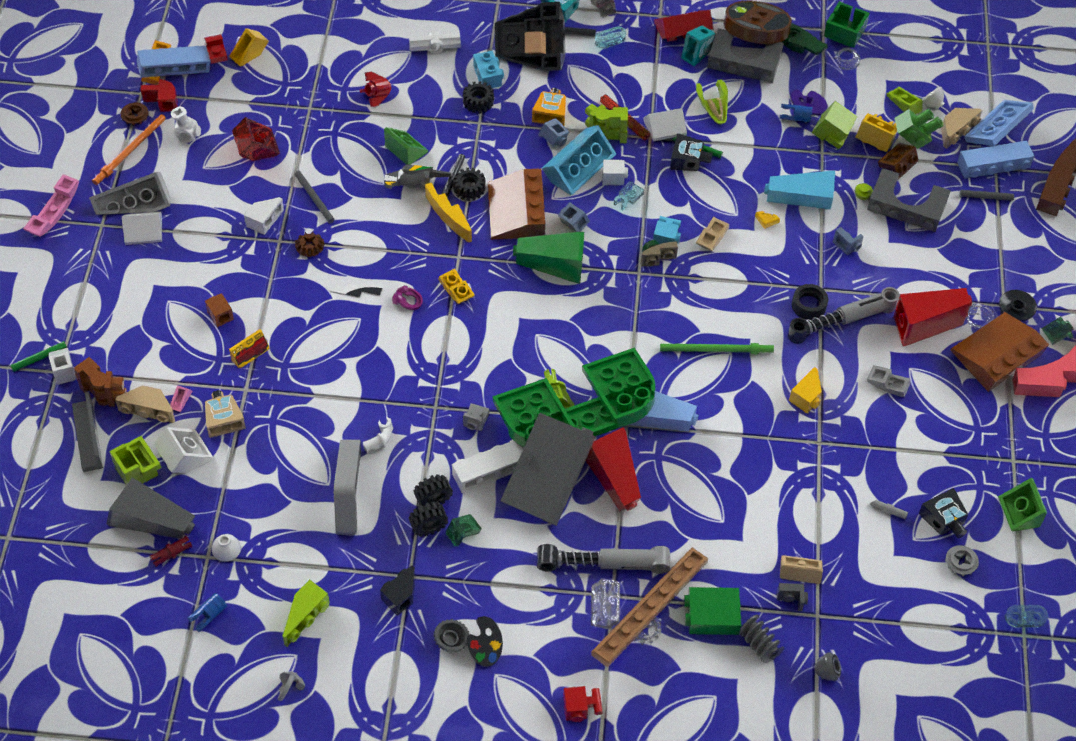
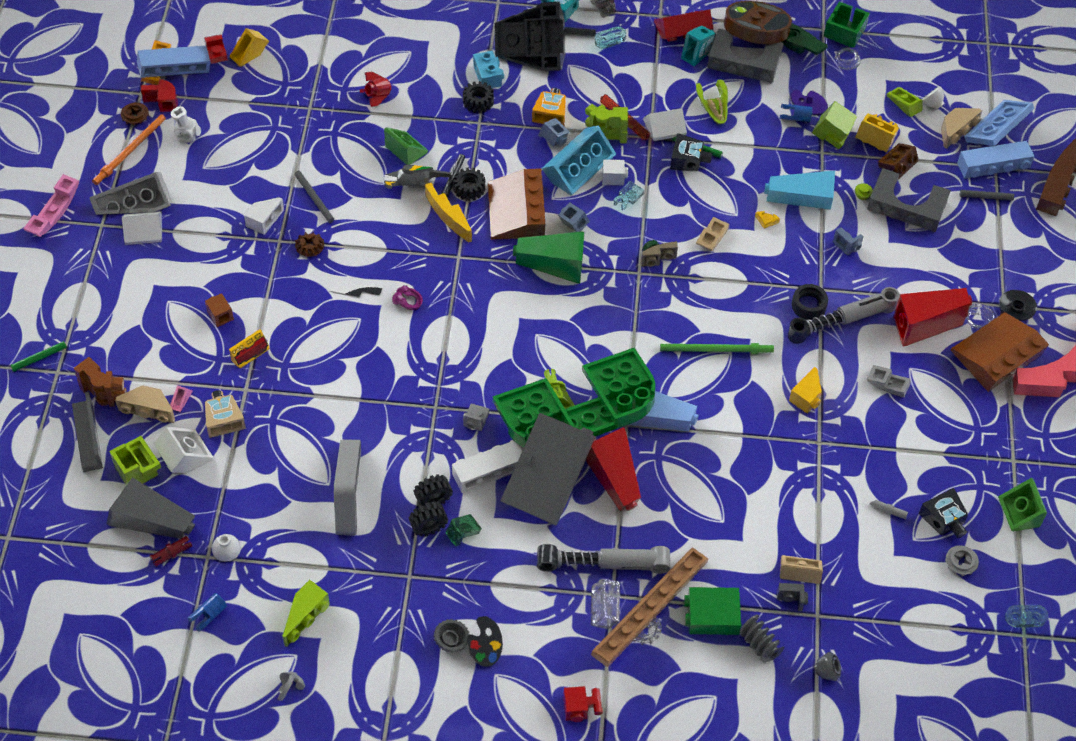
(62, 366): white slope -> none
(255, 140): clear red slope -> none
(380, 440): white piece -> none
(400, 591): black slope -> none
(434, 42): white piece -> none
(455, 286): yellow slope -> none
(535, 43): light nougat panel -> none
(667, 230): medium azure brick -> none
(914, 127): bright green brick -> none
(1058, 330): bracket -> none

